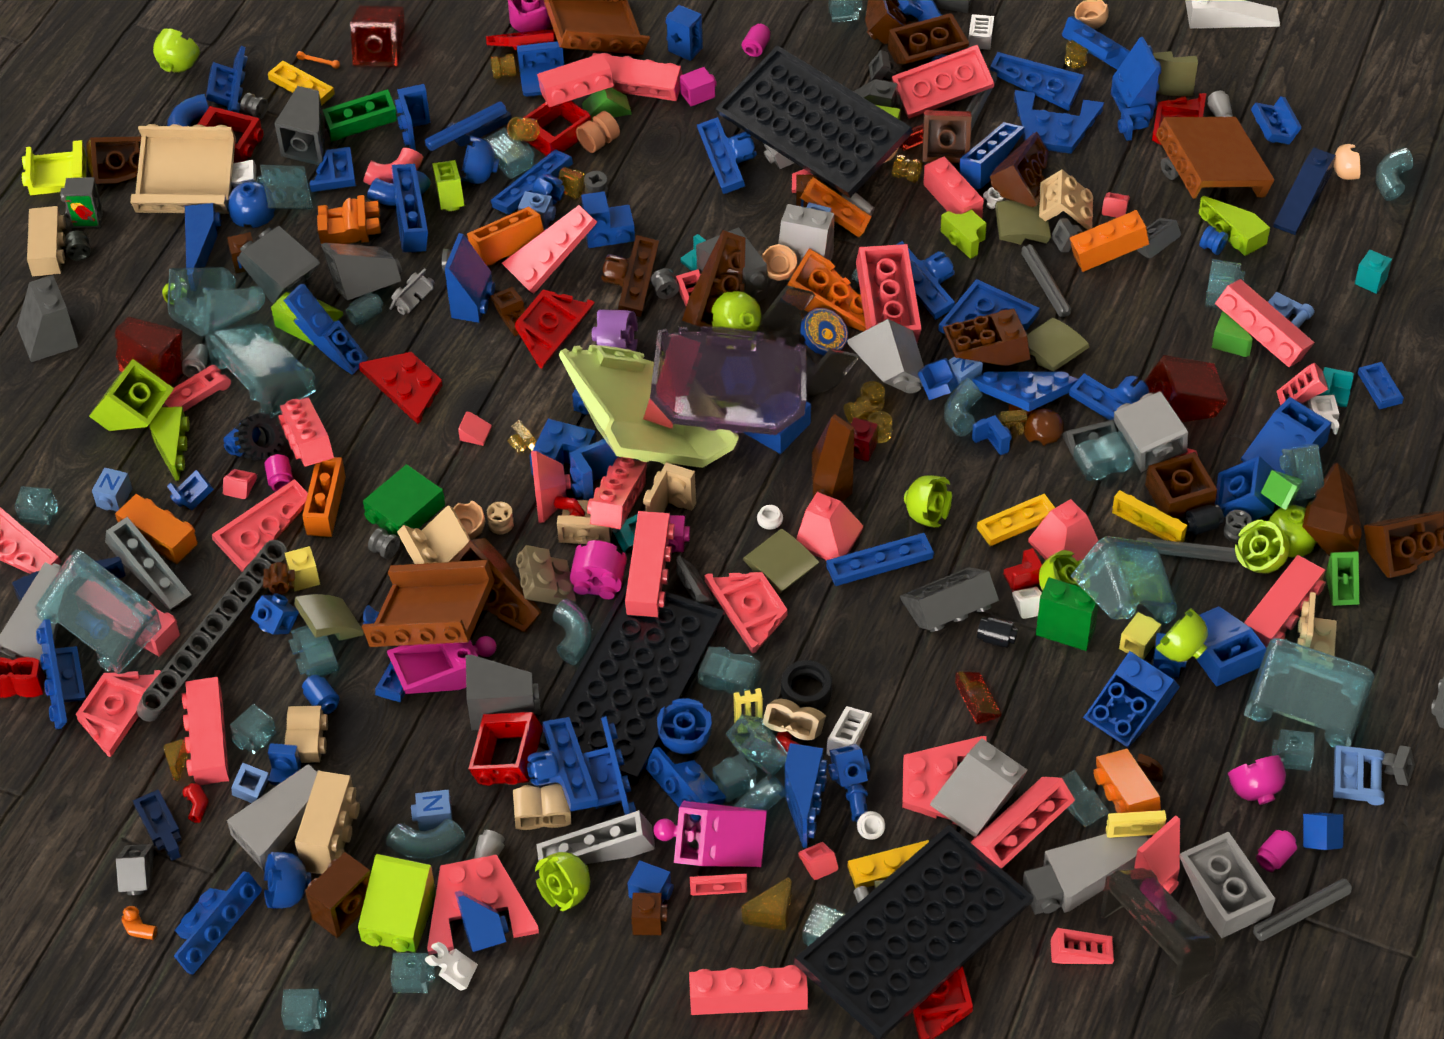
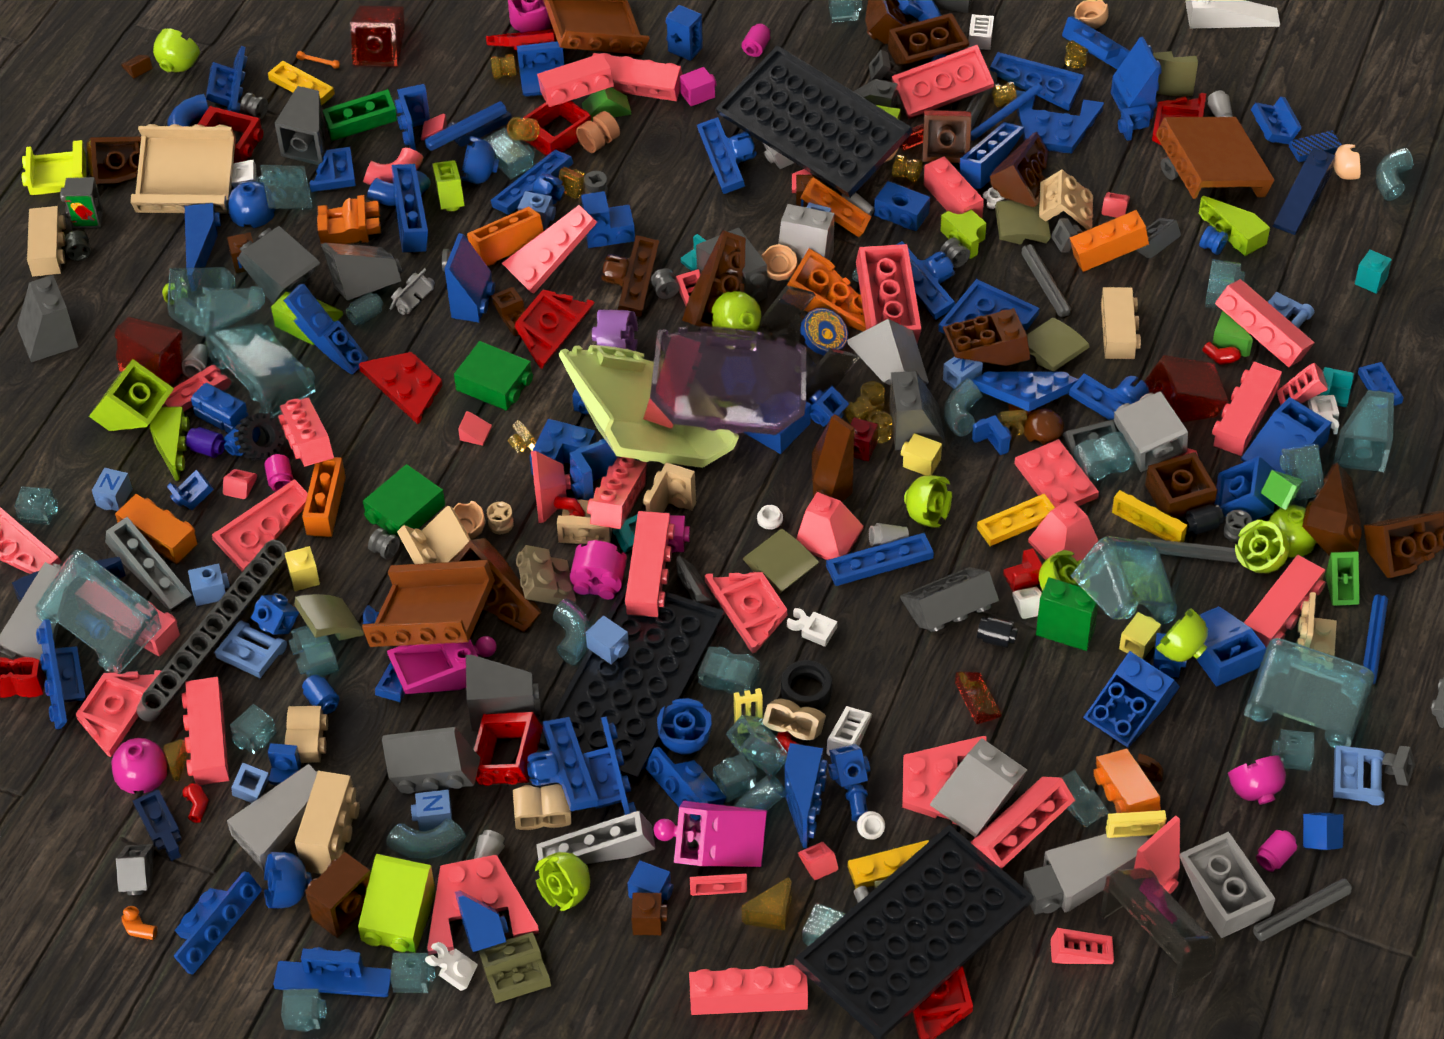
(137, 65): none -> reddish brown slope
(139, 765): none -> dark pink cylinder
(205, 442): none -> dark purple brick
(208, 584): none -> medium blue brick
(218, 407): none -> blue brick
(248, 655): none -> medium blue plate
(279, 578): reddish brown gear -> none
(333, 973): none -> blue bracket
(430, 760): none -> dark grey slope
(433, 126): none -> coral slope
(493, 375): none -> green brick
(514, 967): none -> olive slope
(607, 640): none -> medium blue brick
(814, 628): none -> white plate
(827, 404): none -> blue brick
(886, 533): none -> light grey cone
(902, 206): none -> blue brick
(913, 409): none -> dark grey slope
(921, 454): none -> light yellow brick
(938, 378): blue panel -> none
(956, 252): none -> dark grey wheel
(1004, 93): none -> clear yellow wheel
(1007, 110): none -> blue bar
(1056, 474): none -> coral plate
(1119, 323): none -> tan brick
(1222, 355): none -> red arm
(1246, 409): none -> coral brick
(1323, 141): none -> tile
(1367, 434): none -> clear light blue slope
(1375, 634): none -> blue axle

